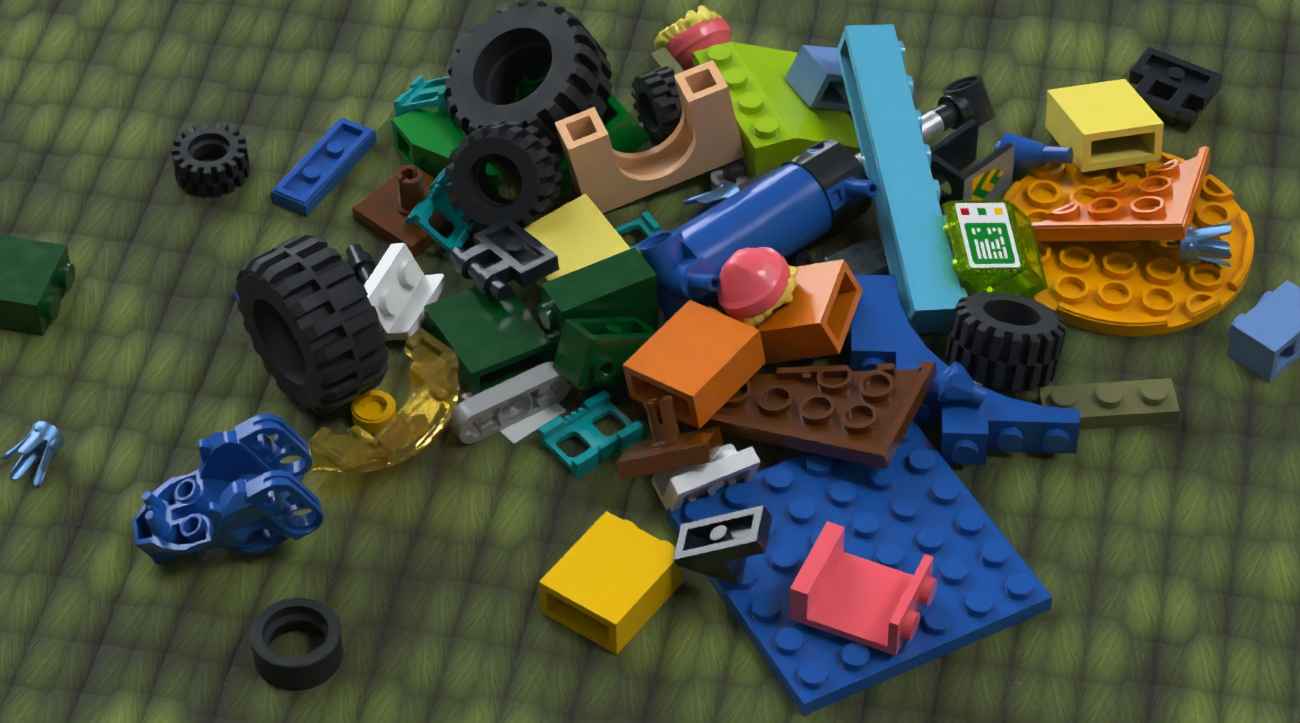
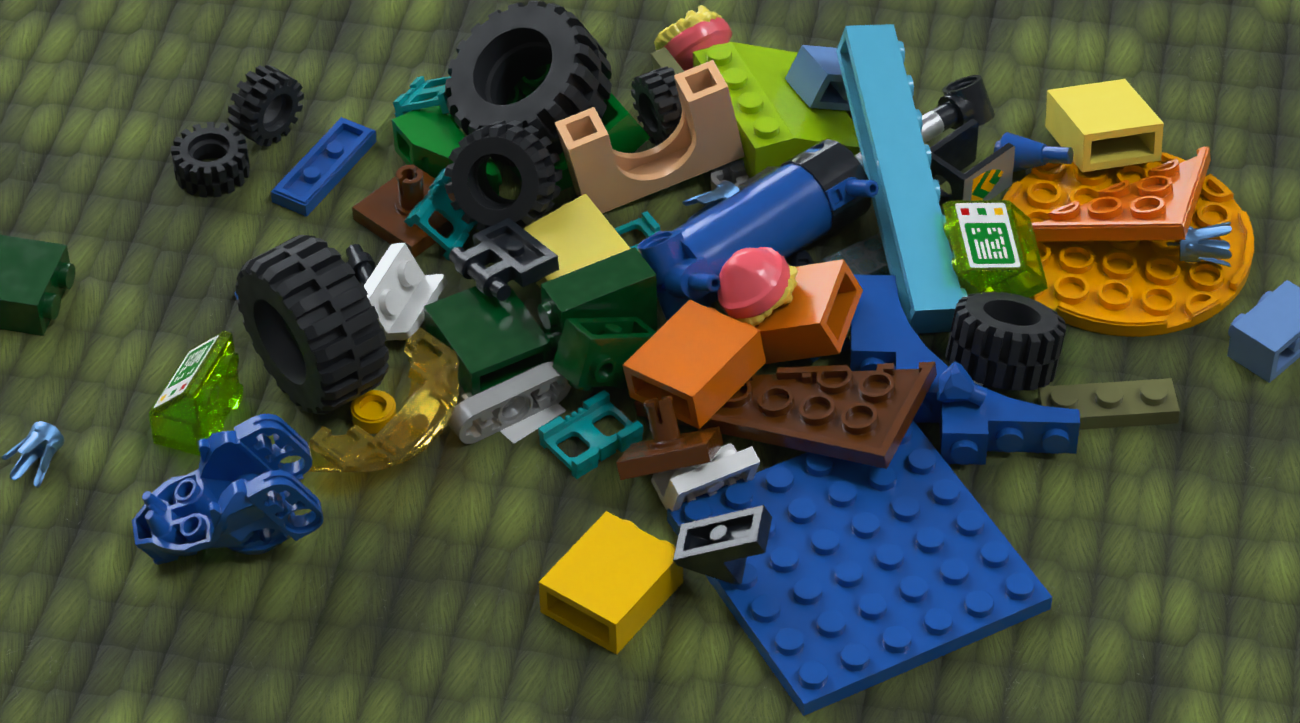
(198, 395): none -> clear neon green slope
(265, 105): none -> black tyre
(301, 671): black tyre -> none
(858, 595): coral panel -> none
(1175, 79): black plate -> none

